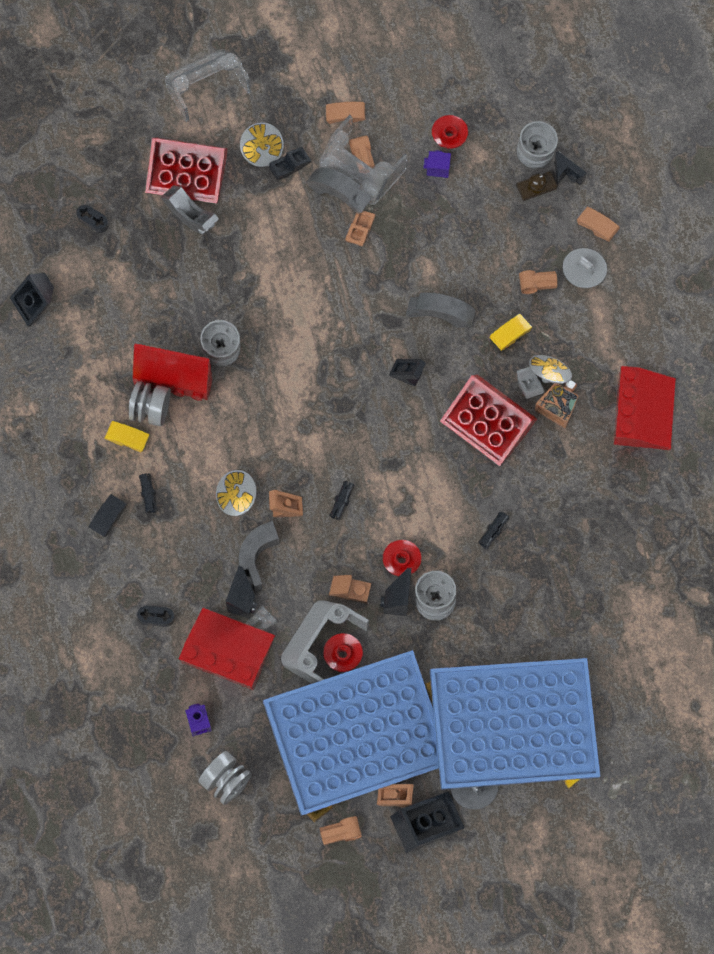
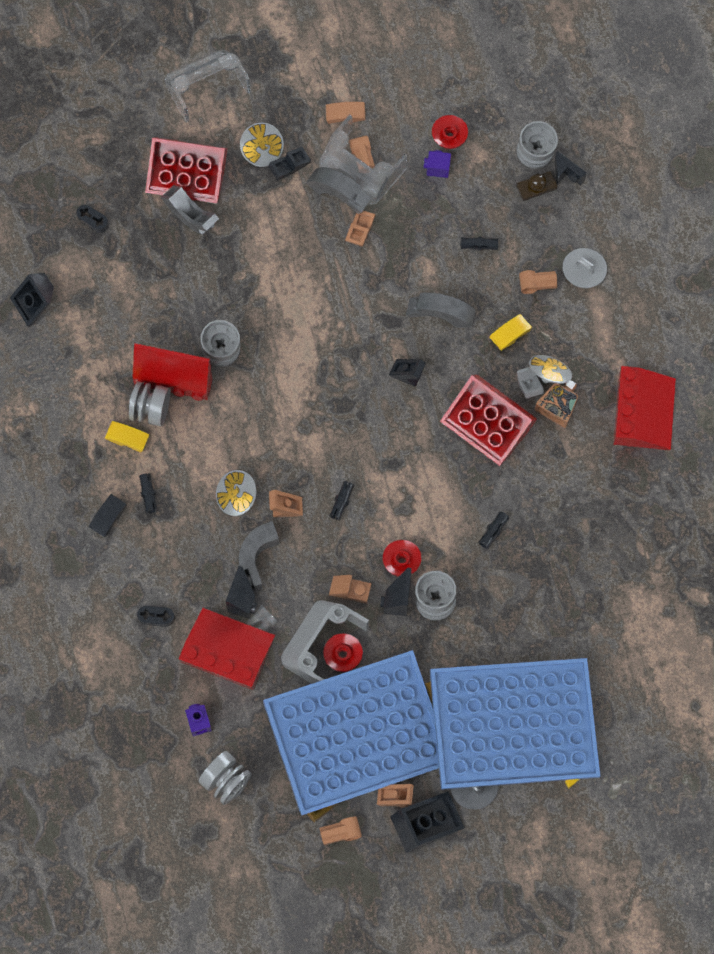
(479, 243): none -> black pin
(598, 223): nougat slope -> none

